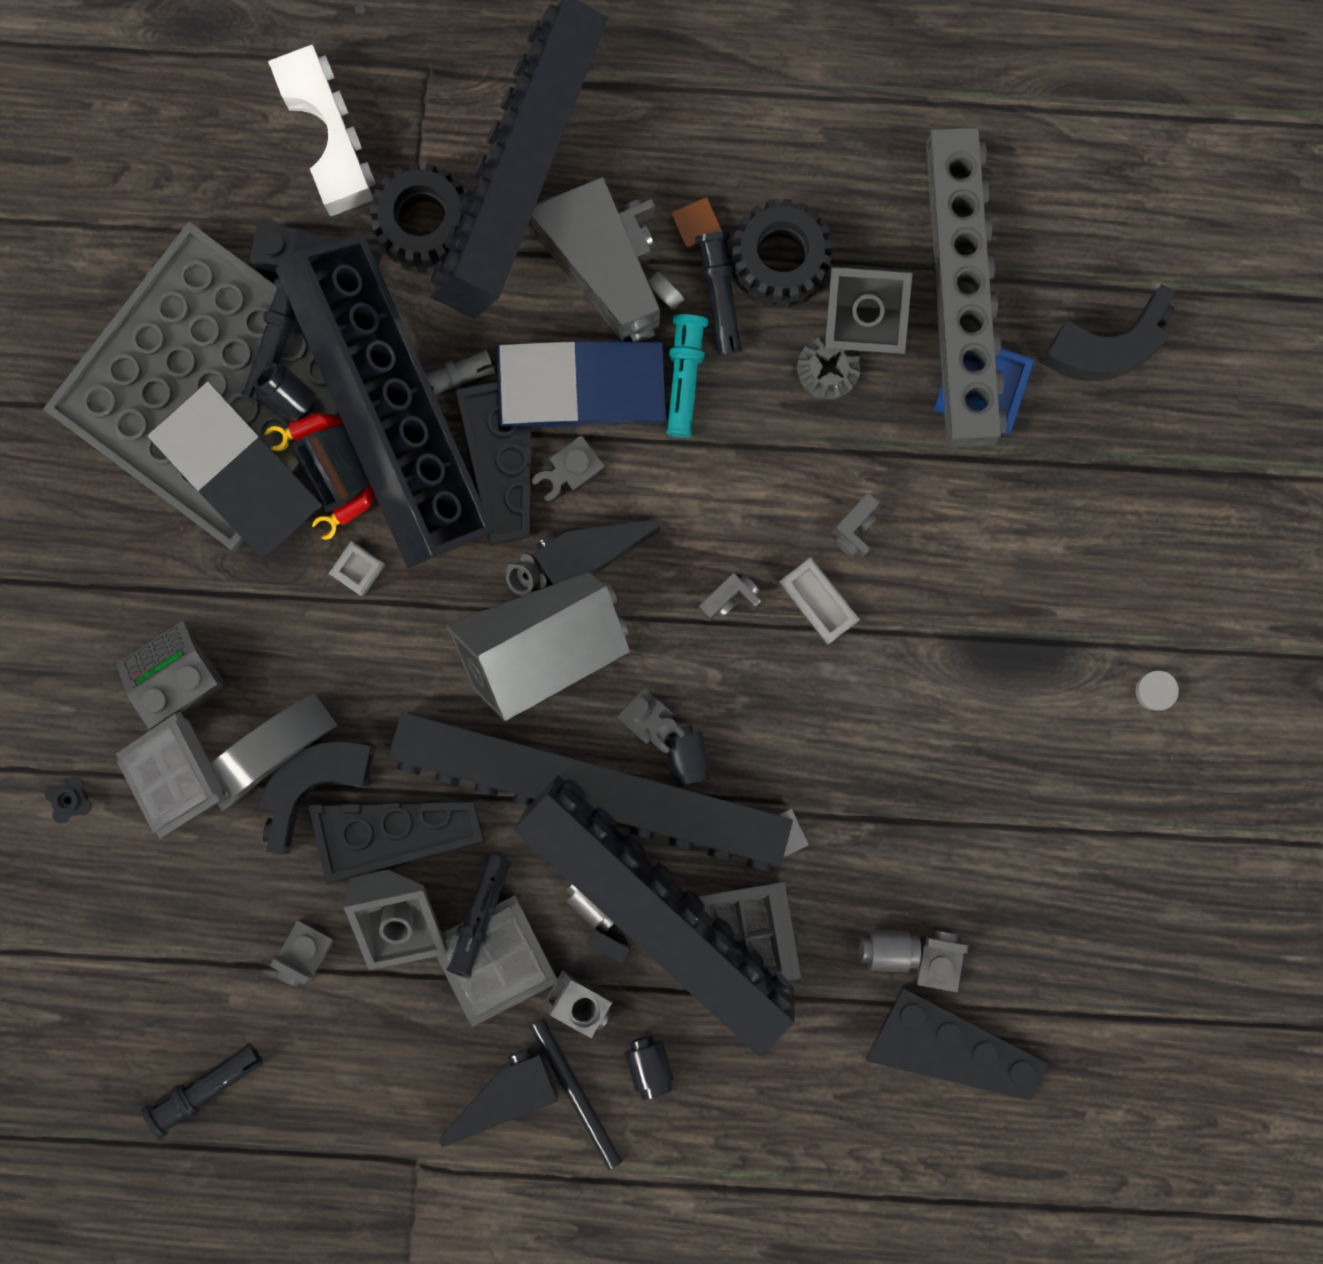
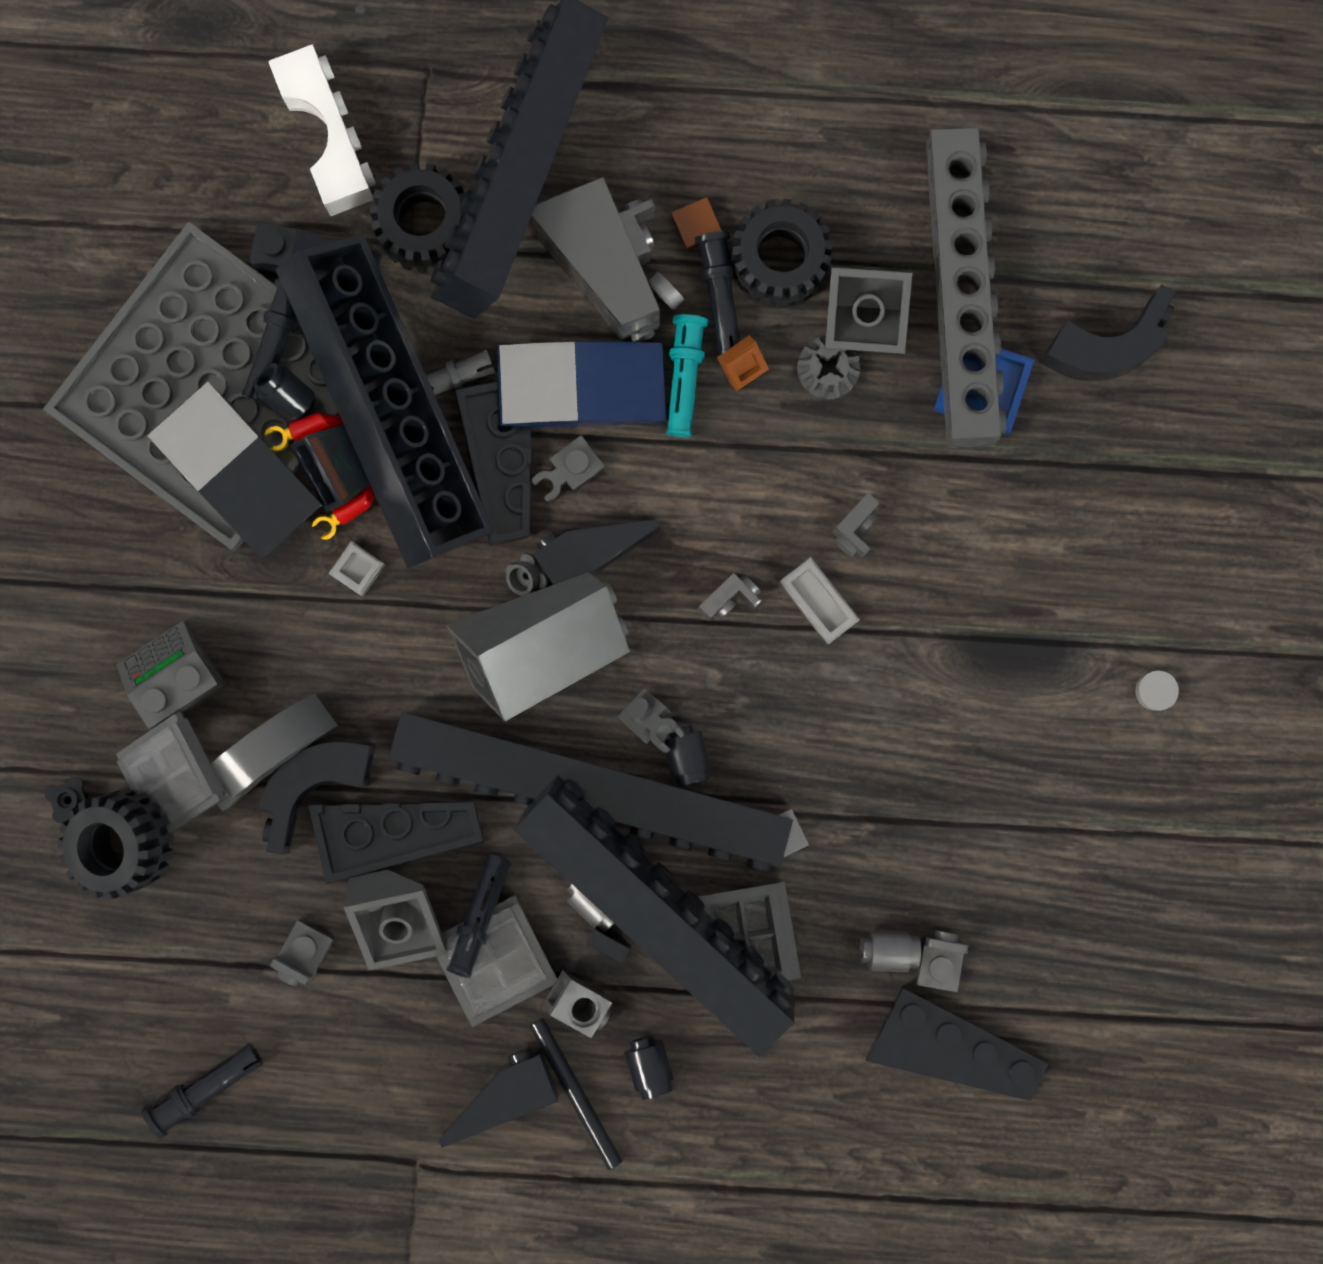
(89, 850): none -> black tyre
(743, 363): none -> dark orange tile

